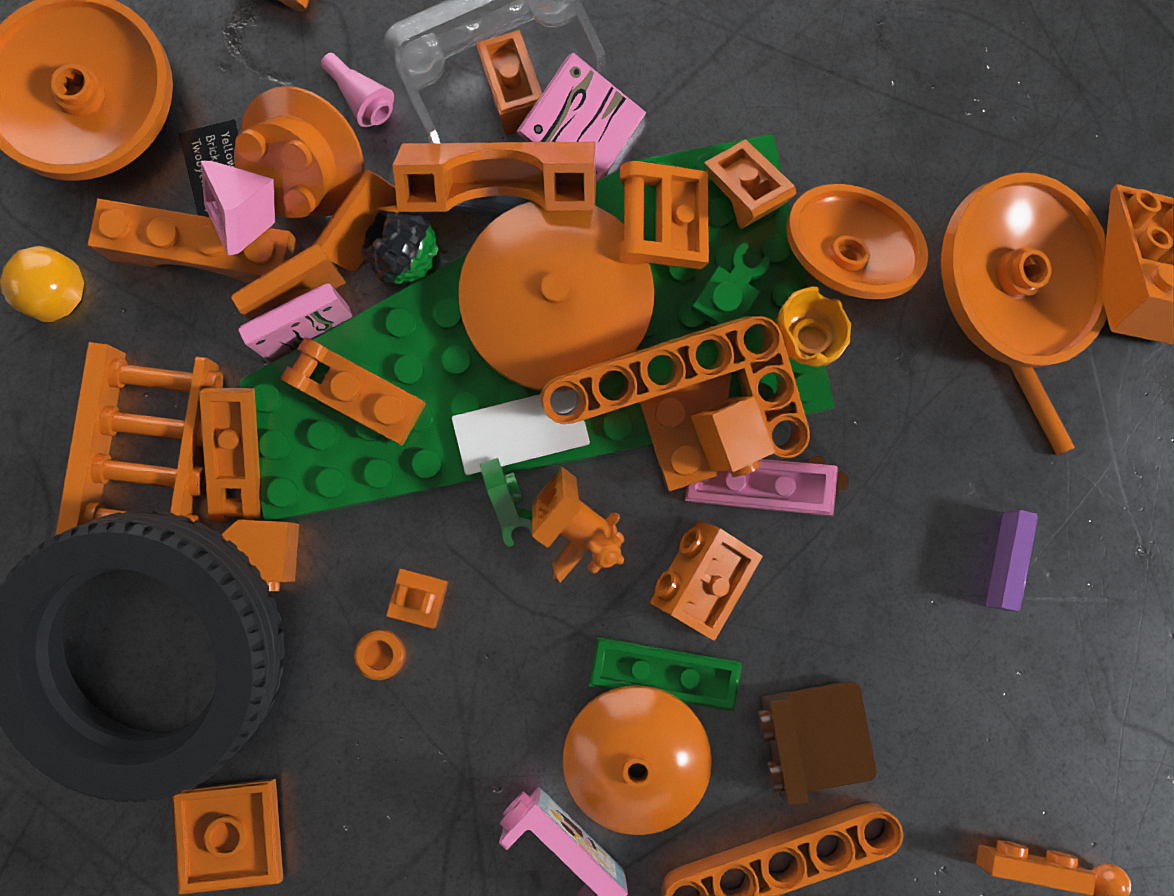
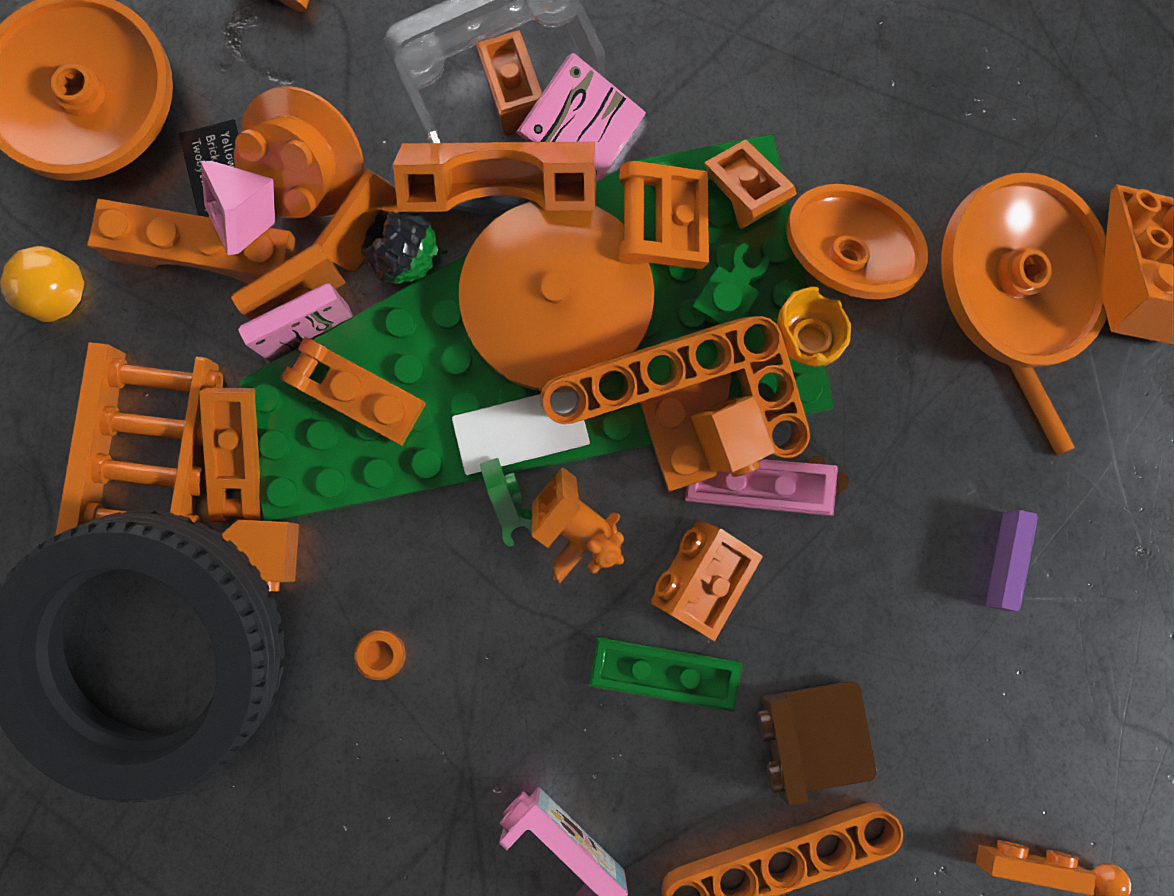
(227, 836): orange plate -> none
(367, 99): bright pink cone -> none
(417, 598): orange tile -> none
(632, 728): orange dish -> none

